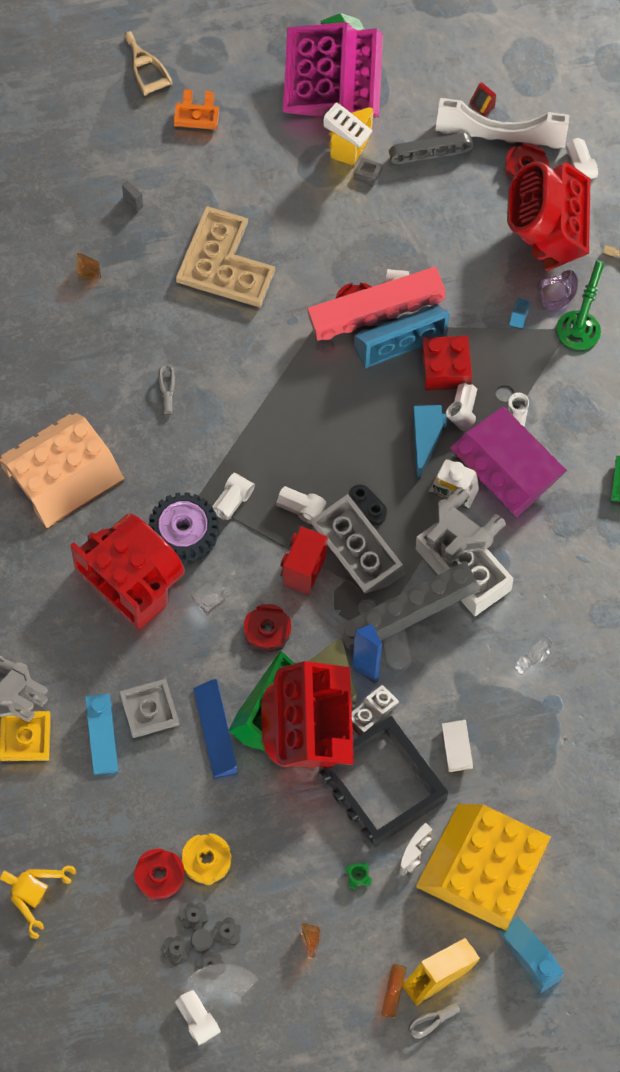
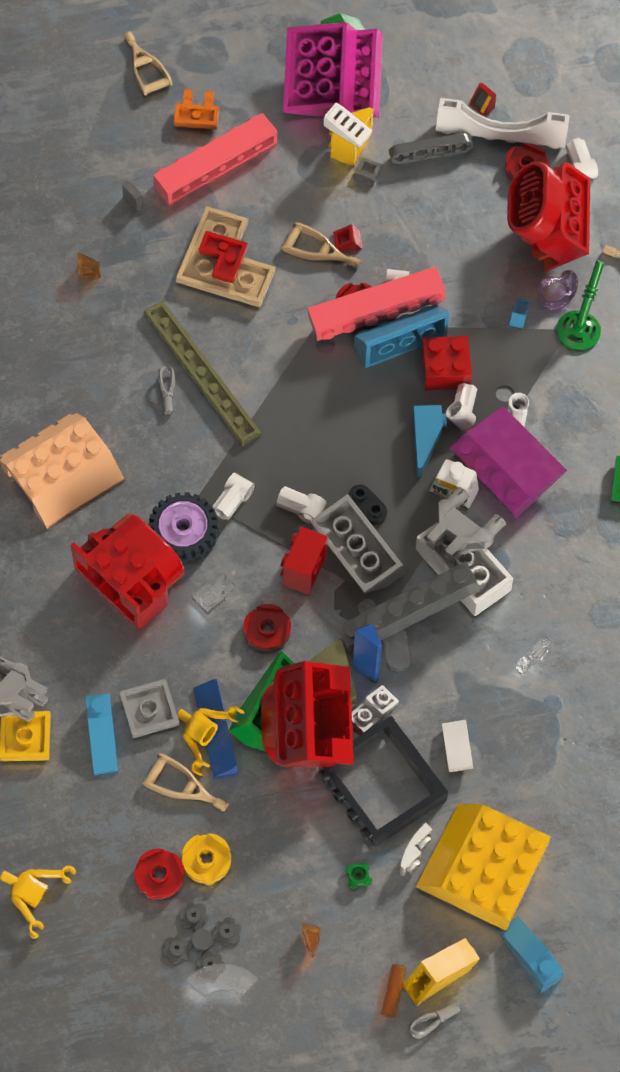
(188, 791): none -> tan piece
(200, 1023): white piece -> none
(202, 373): none -> olive tile
(203, 730): none -> yellow piece
(215, 158): none -> coral brick
(229, 253): none -> red plate
(323, 254): none -> tan piece
(347, 238): none -> red slope

